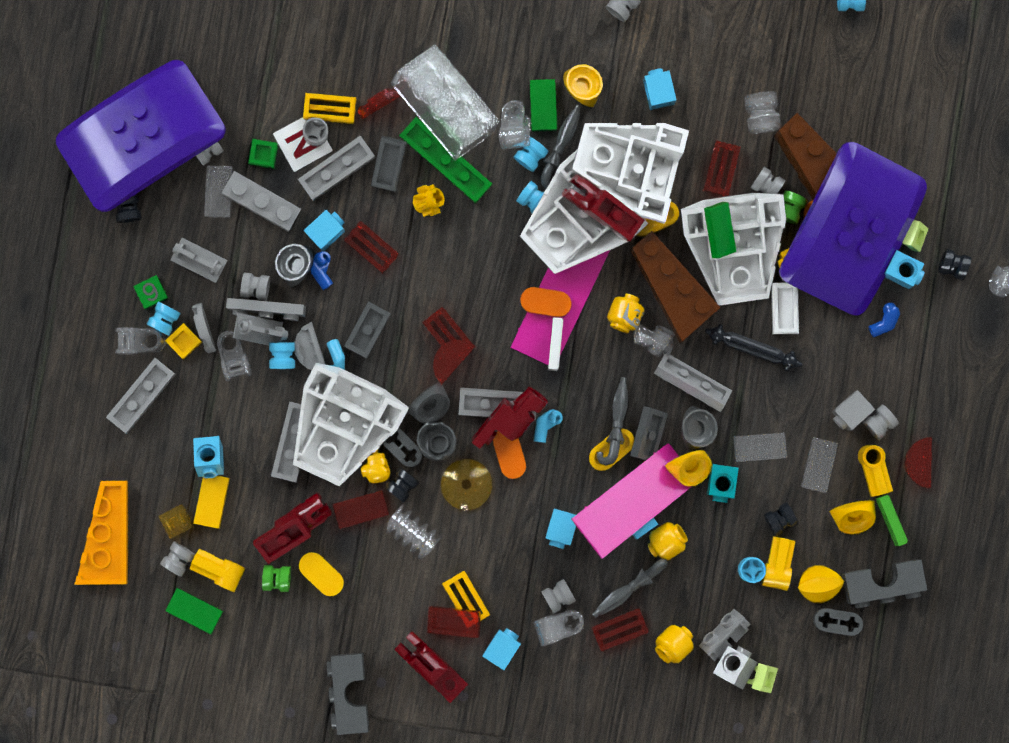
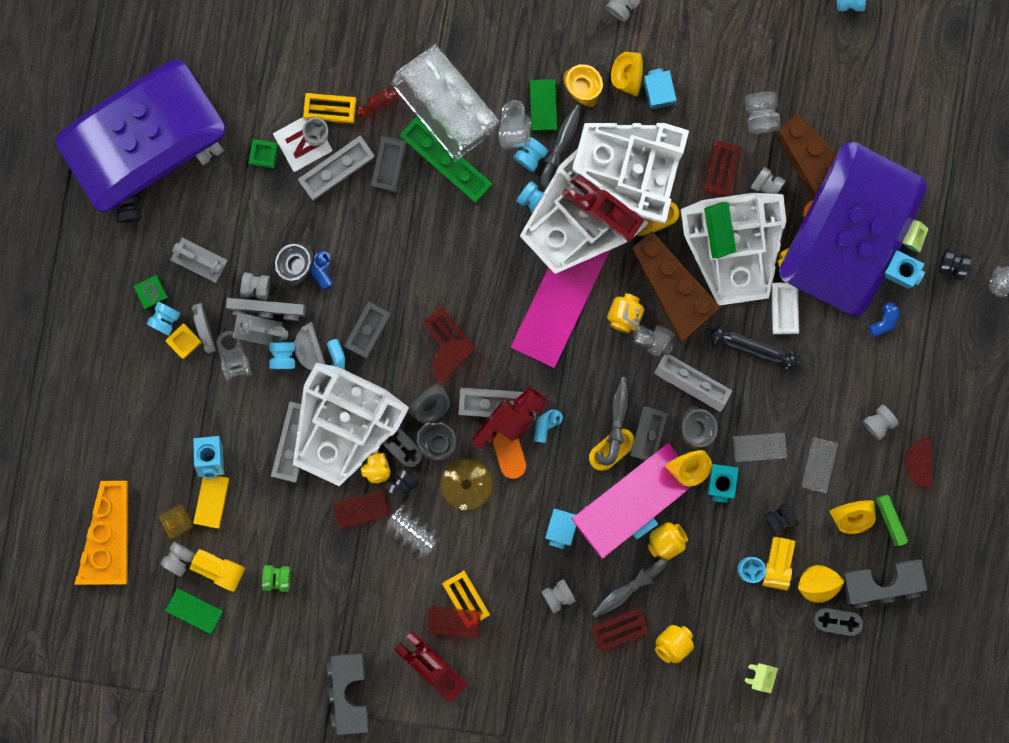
(134, 341): clear piece -> none
(140, 395): light grey plate -> none
(215, 203): clear tile -> none
(261, 201): light grey plate -> none
(292, 528): dark red plate -> none
(321, 574): yellow tile -> none
(325, 229): medium azure brick -> none
(355, 233): clear red tile -> none
(428, 200): yellow gear -> none
(502, 648): medium azure brick -> none
(545, 302): orange tile -> none
(553, 627): clear piece -> none
(555, 345): white tile -> none
(628, 72): none -> yellow piece
(725, 666): light grey brick -> none
(731, 625): light grey hinge -> none
(793, 205): bright green wheel -> none
(852, 411): light grey brick -> none
(875, 473): yellow piece -> none

